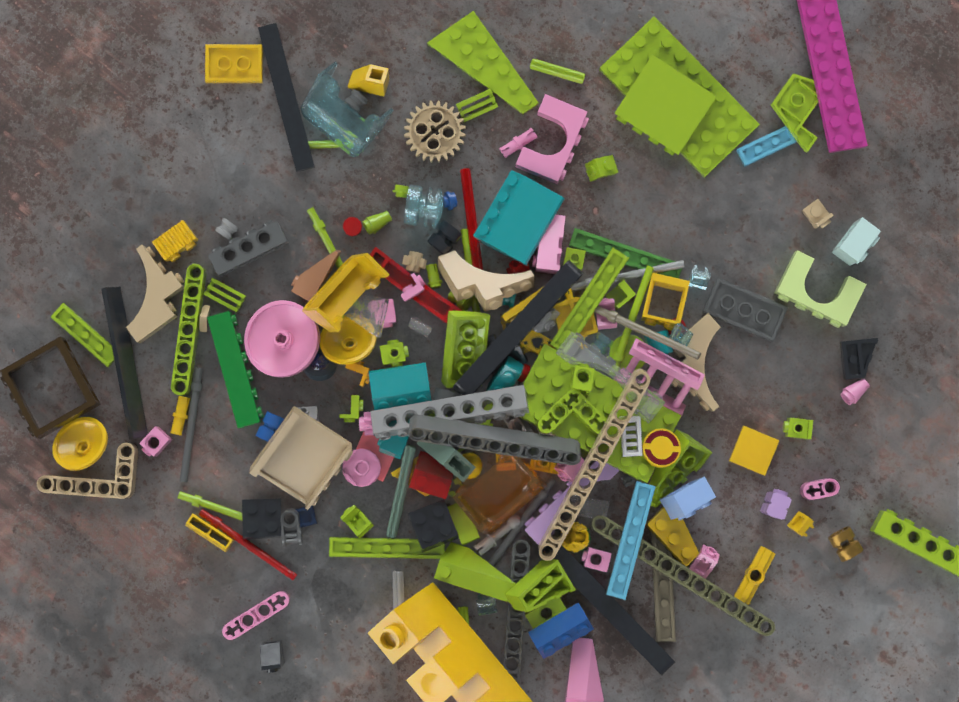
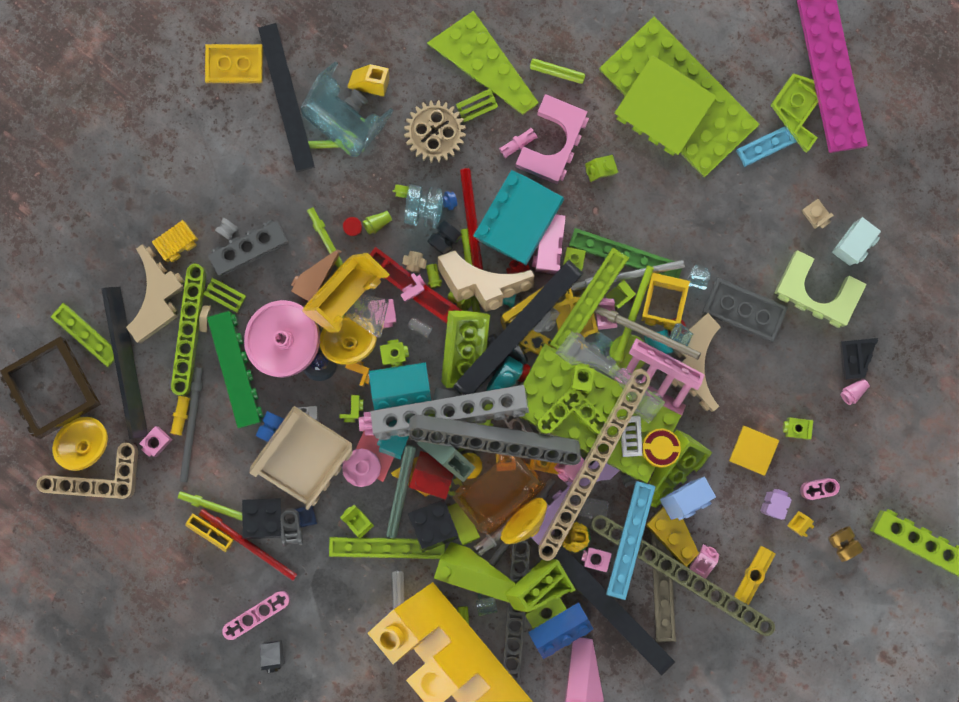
(525, 522): none -> yellow dish

